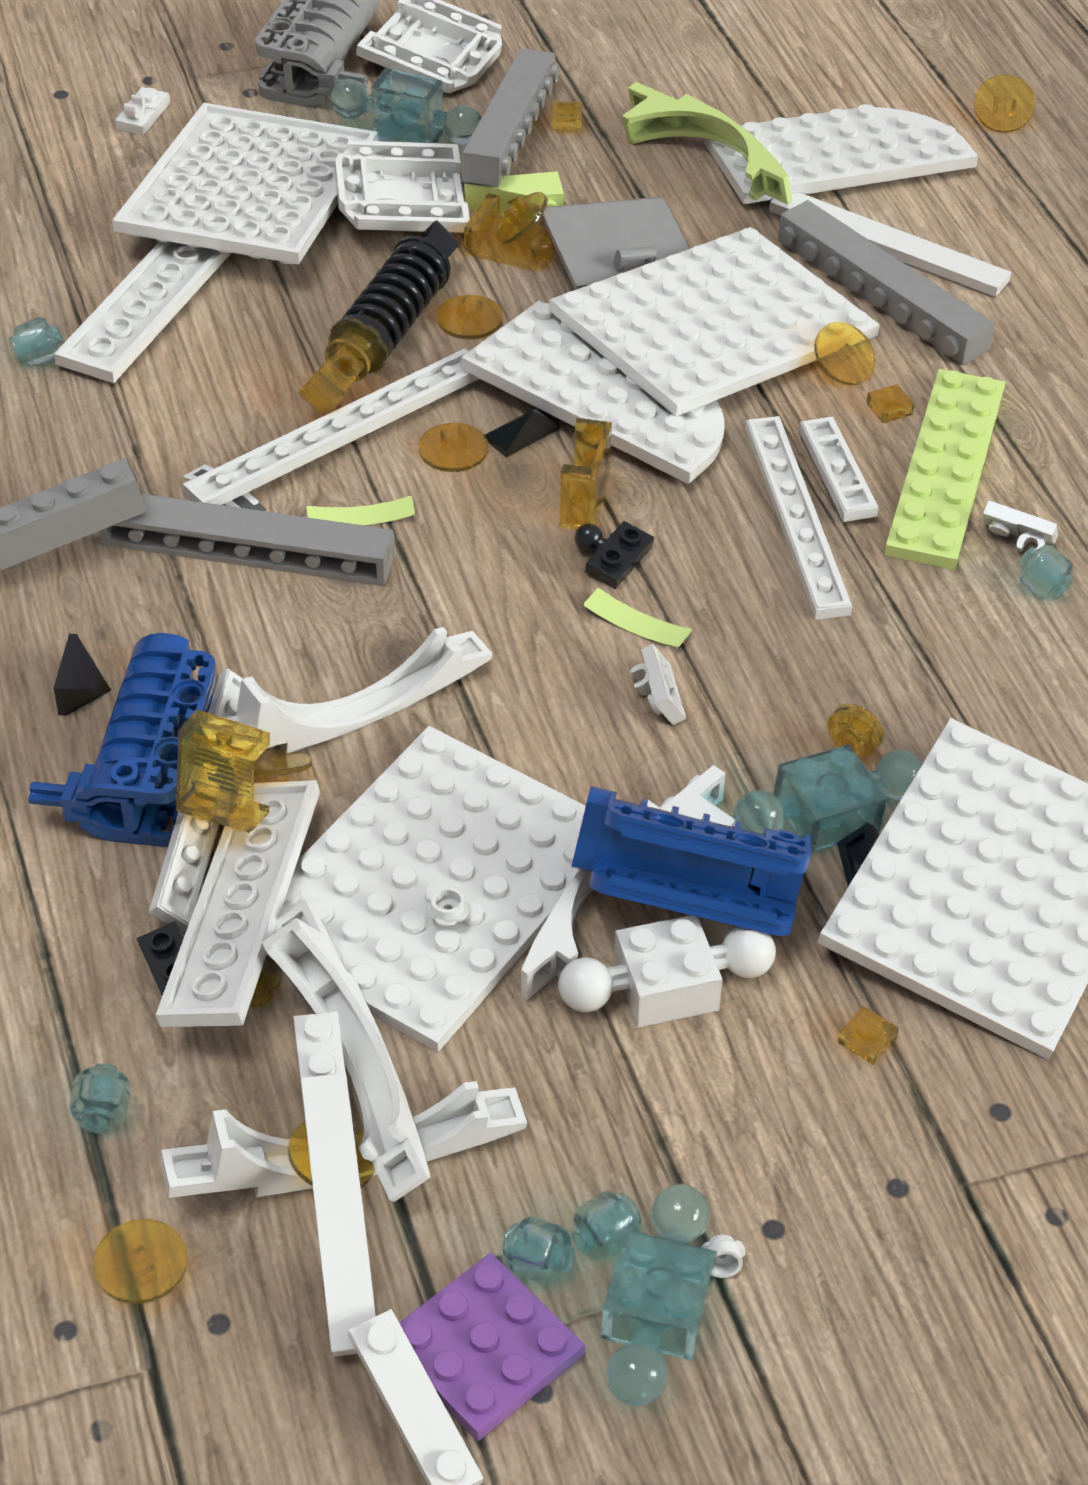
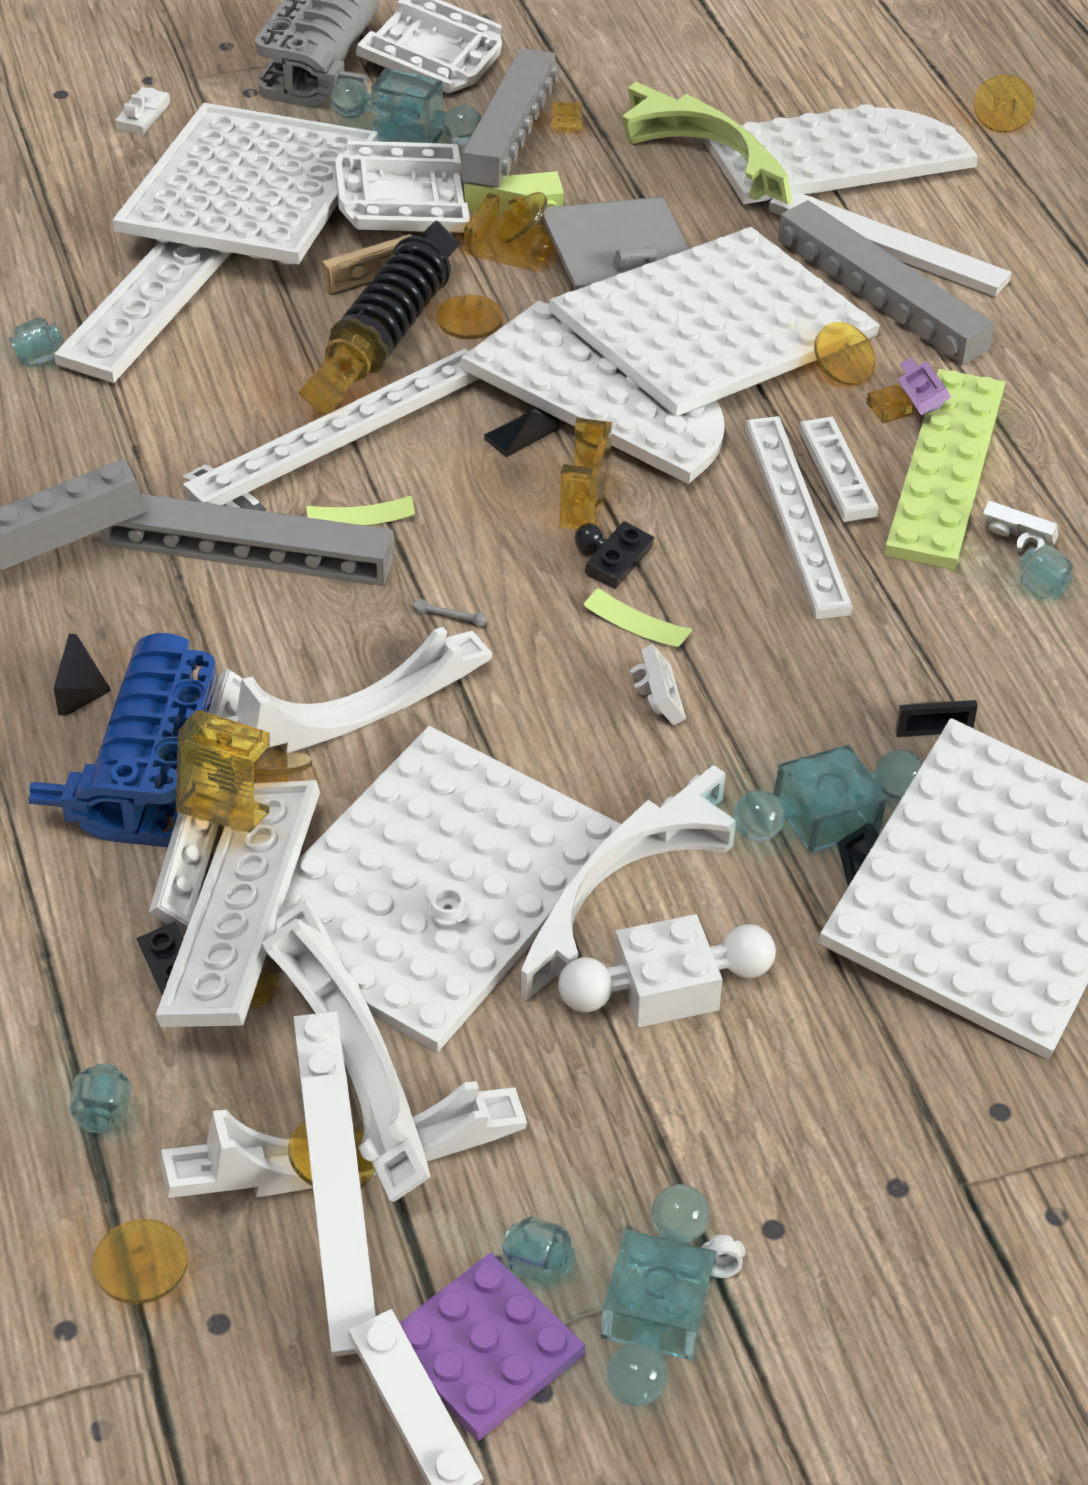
(356, 267): none -> tan tile
(421, 607): none -> light grey hinge
(453, 447): clear yellow piece -> none
(602, 1223): clear light blue head -> none
(692, 863): blue piece -> none
(855, 727): clear yellow plate -> none
(868, 1035): clear yellow plate -> none
(923, 386): none -> lavender hinge
(933, 716): none -> black slope

